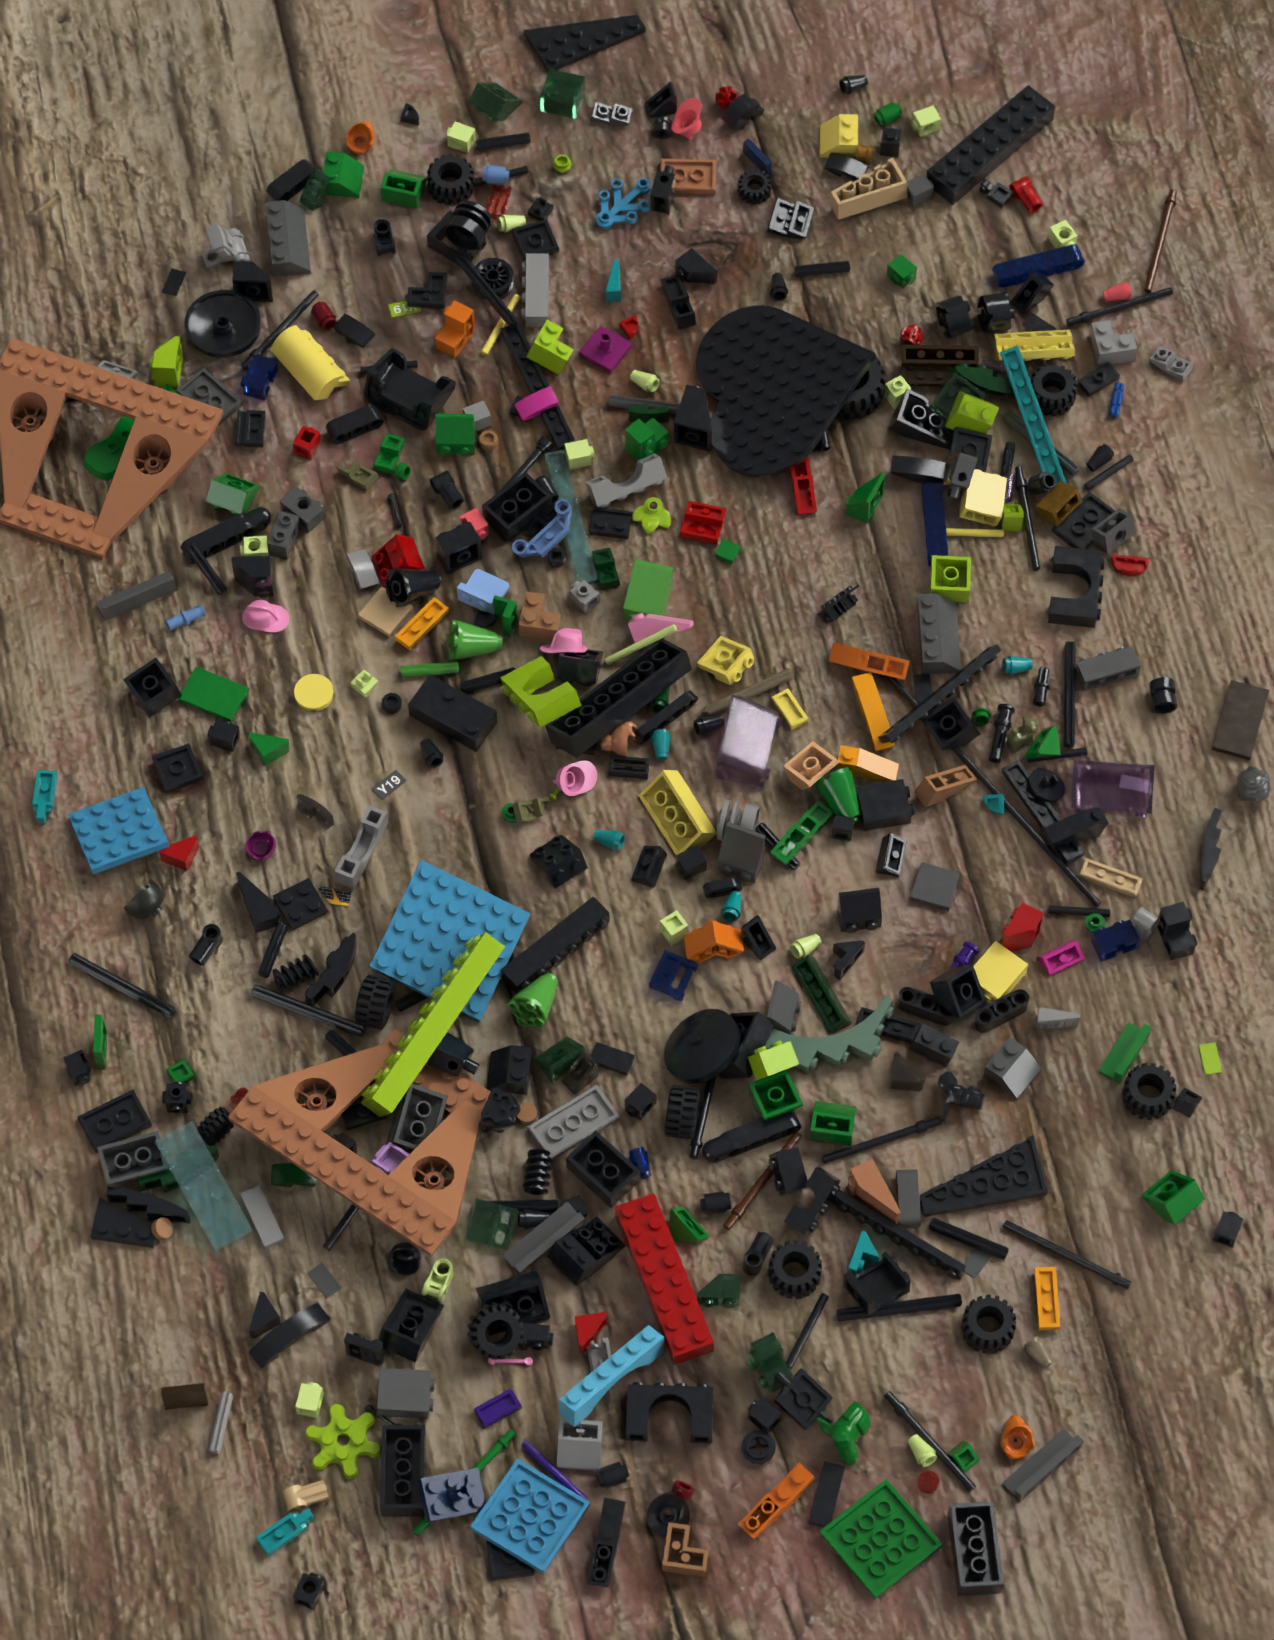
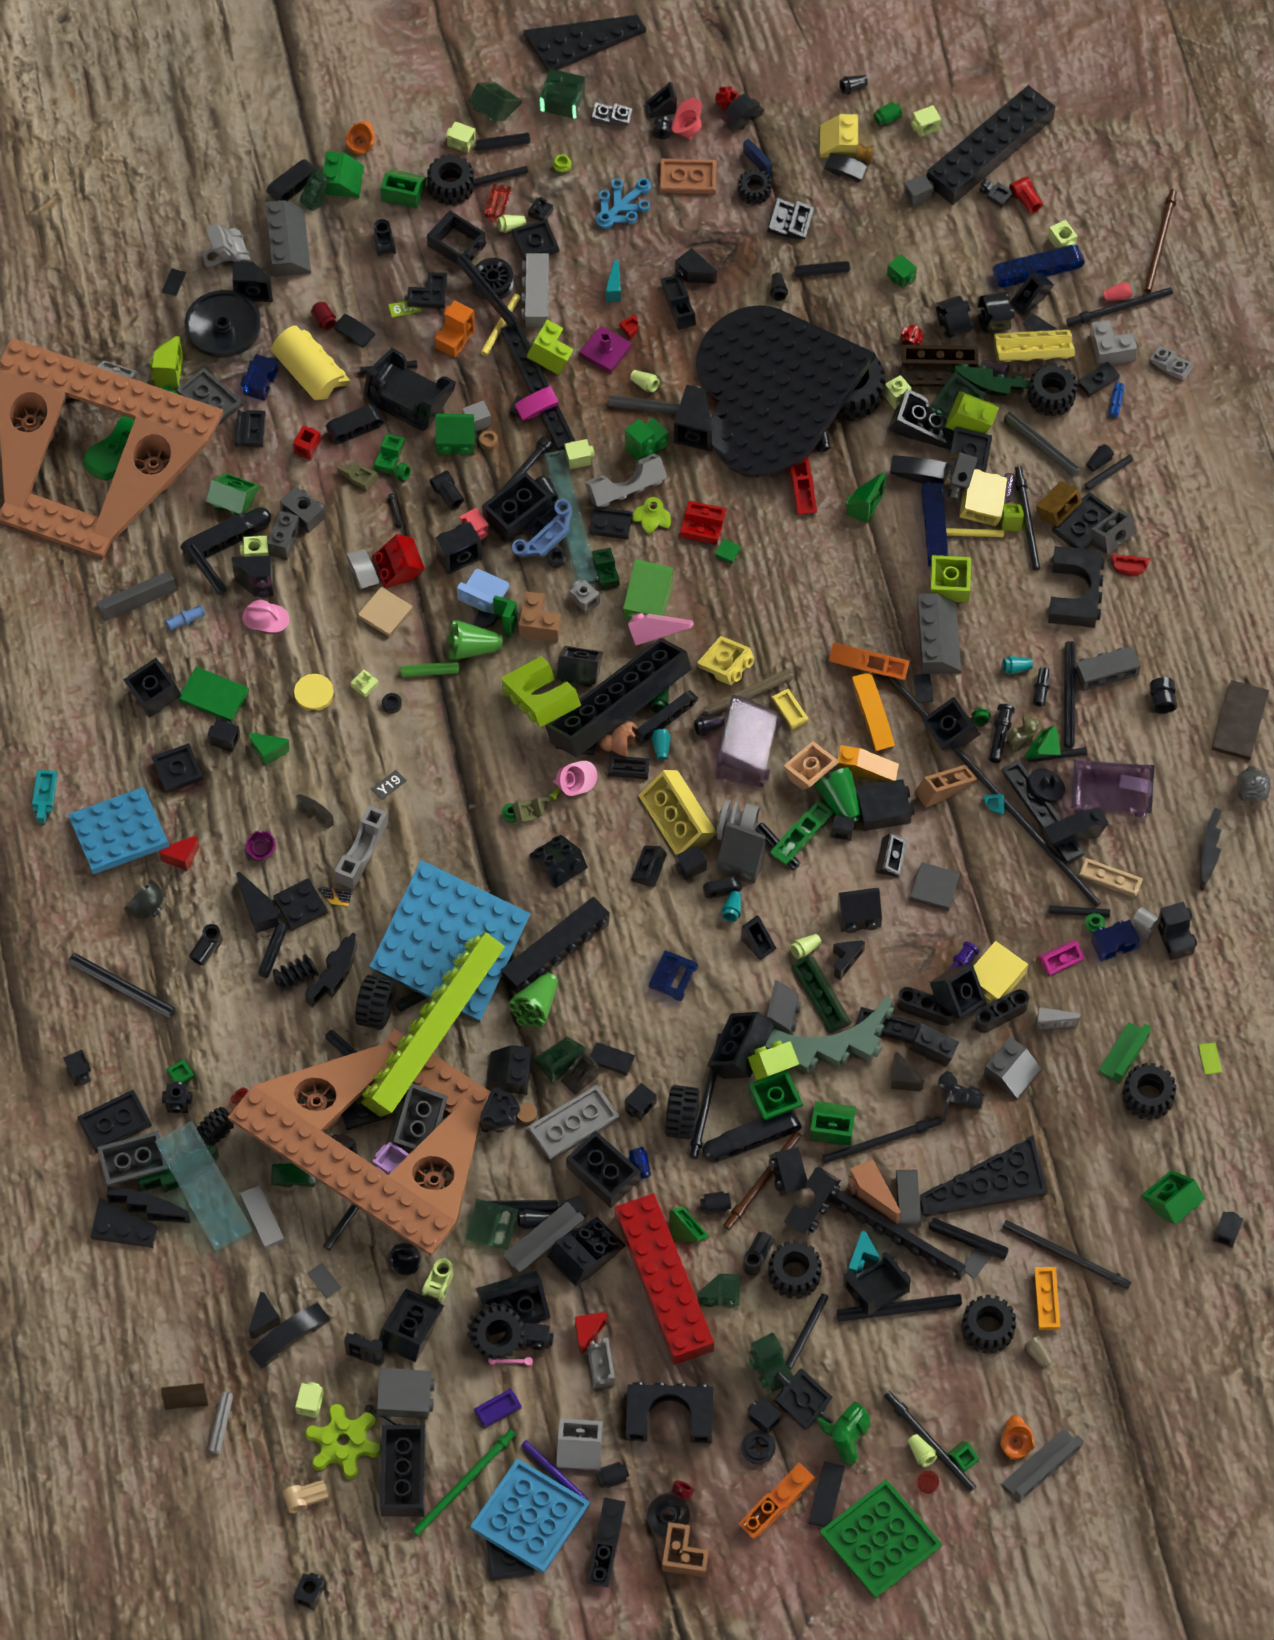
(100, 1041): green tile -> none
(162, 1228): medium nougat tile -> none
(283, 326): black bar -> none
(284, 1531): teal hinge -> none
(308, 1010): black axle -> none
(410, 115): black tile -> none
(410, 585): black cone -> none
(421, 623): light orange plate -> none
(432, 755): black cone -> none
(452, 713): black brick -> none
(452, 1494): plate -> none
(453, 1056): black torso -> none
(468, 225): black wheel -> none
(484, 681): black axle -> none
(495, 175): medium blue brick -> none
(537, 1171): black piece -> none
(565, 641): bright pink piece -> none
(586, 1394): medium azure arch -> none
(609, 838): teal cone -> none
(641, 412): dark green slope -> none
(641, 644): yellowish green bar -> none
(663, 190): black torso -> none
(673, 928): yellowish green brick -> none
(702, 1046): black dish -> none
(713, 940): orange brick -> none
(841, 602): black hinge -> none
(870, 191): tan wedge -> none
(890, 142): black brick -> none
(934, 699): black plate -> none
(975, 1548): black brick -> none
(1008, 458): black axle -> none
(1022, 929): red slope -> none
(1032, 413): teal tile -> none
(1041, 483): black brick -> none
(1187, 1102): black slope -> none

